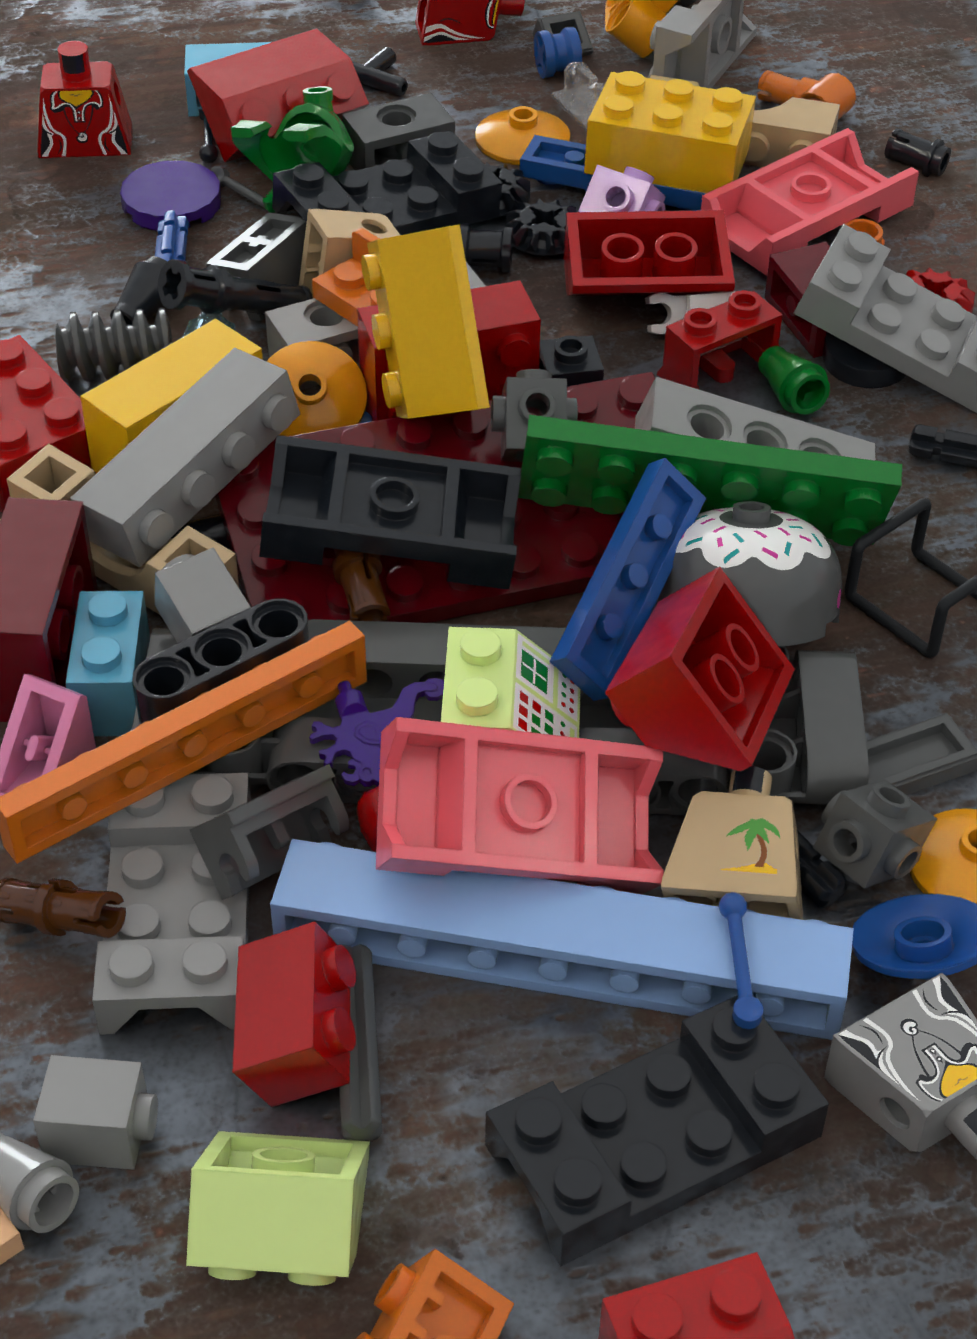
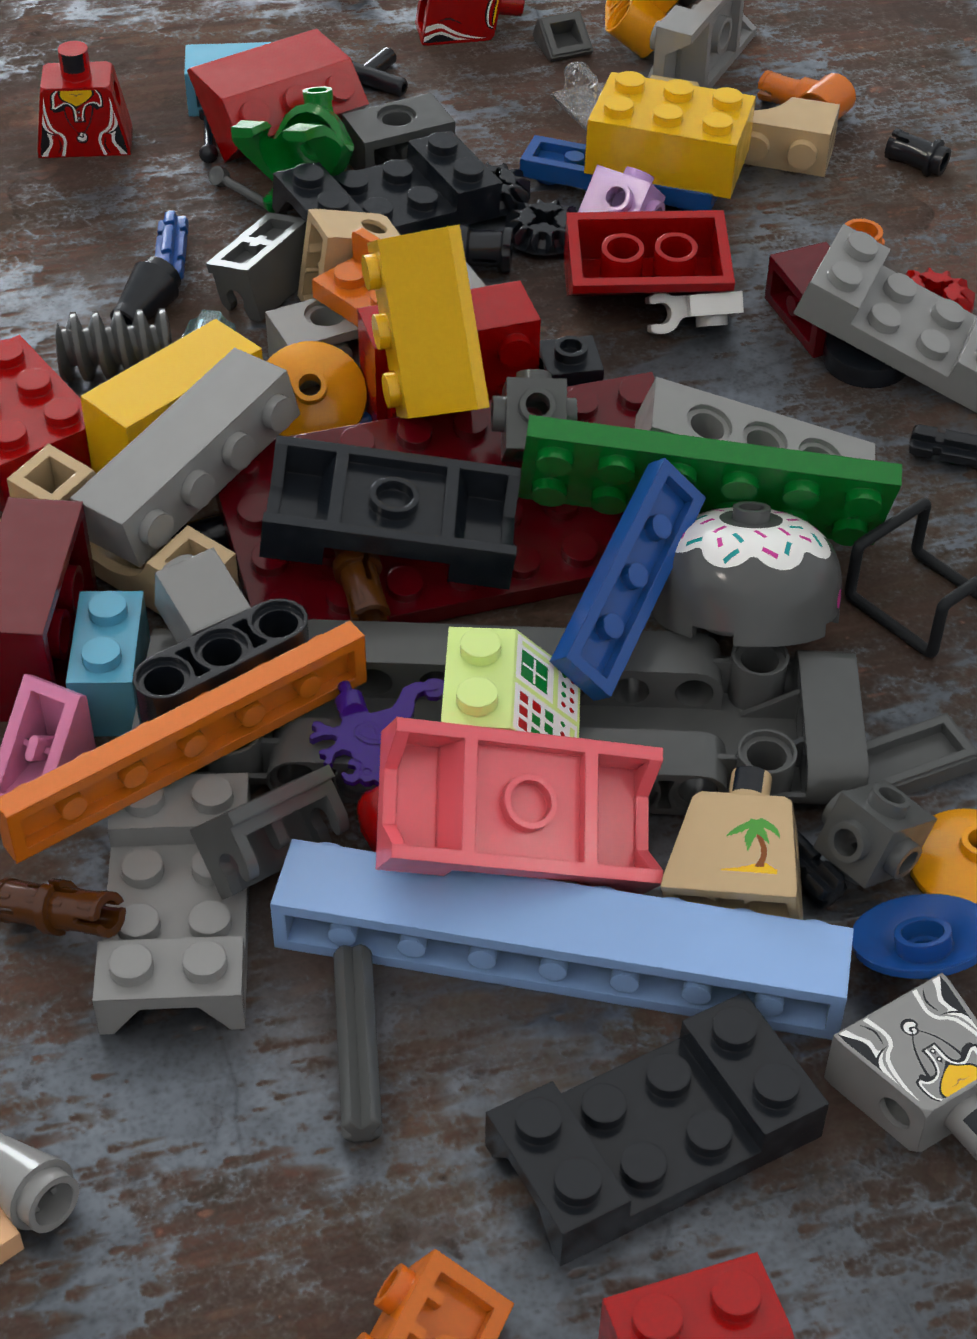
(95, 1111): light grey brick -> none
(169, 186): dark purple tile -> none
(216, 290): black pin -> none
(277, 1206): yellowish green slope -> none
(293, 1014): red brick -> none
(508, 132): light orange dish -> none
(556, 50): blue wheel -> none
(702, 676): red slope -> none
(711, 333): red window -> none
(747, 1009): blue hinge -> none
(796, 382): green cone -> none
(806, 197): coral piece -> none

